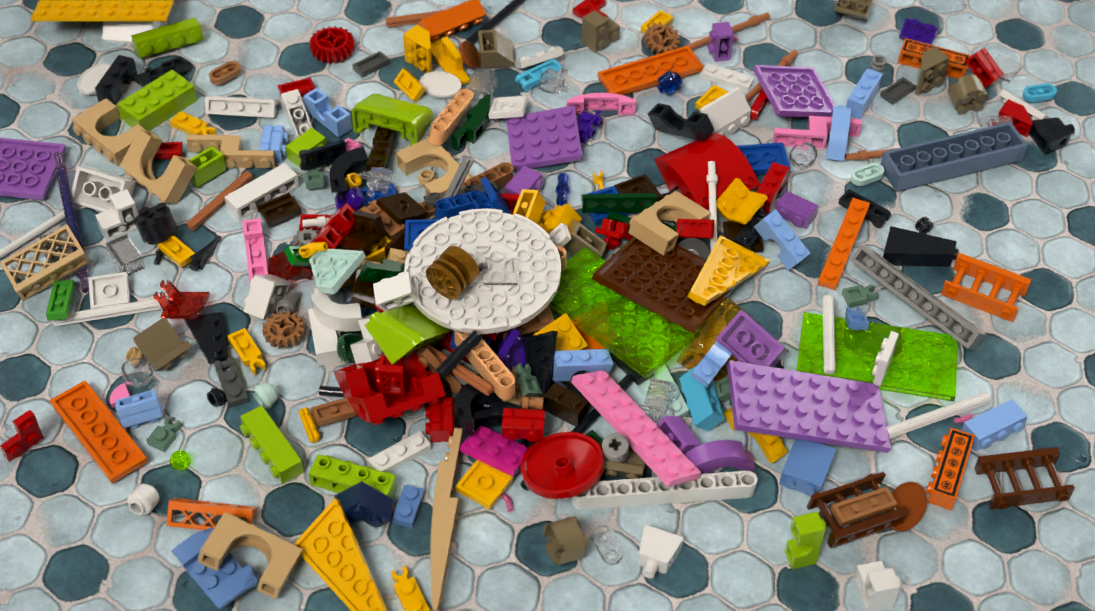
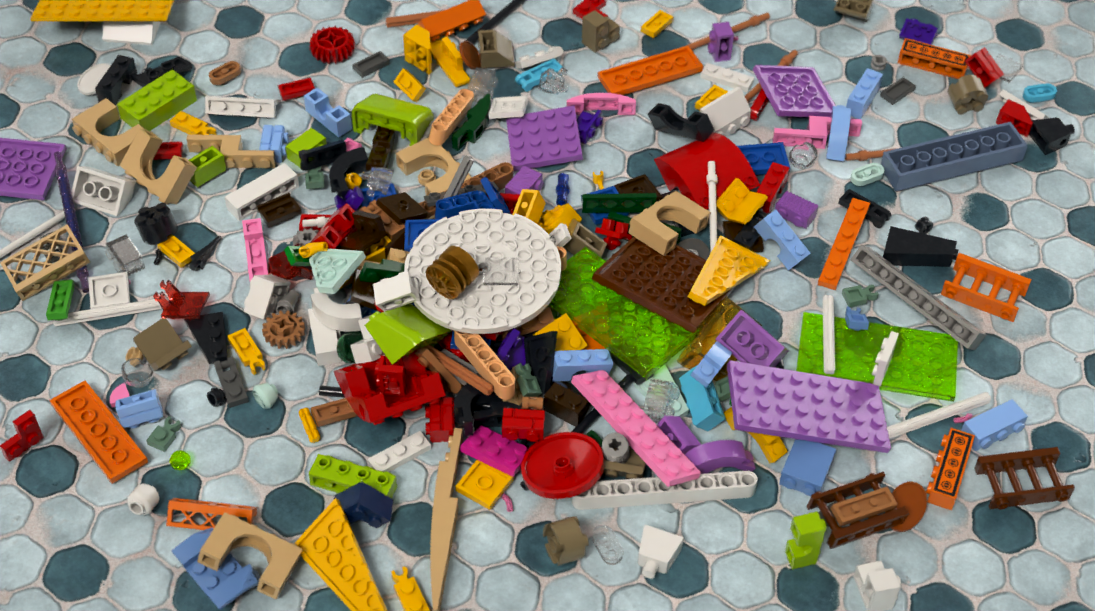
(120, 218): white brick -> none
(167, 37): lime brick -> none
(218, 201): nougat axle -> none
(271, 444): lime brick -> none
(295, 112): white slope -> none
(408, 506): medium blue plate -> none
(441, 84): white piece -> none
(458, 354): black axle -> none
(657, 33): medium nougat gear -> none
(669, 82): clear blue head -> none
(695, 228): red plate -> none
(931, 70): dark tan slope -> none
(994, 120): clear plate -> none

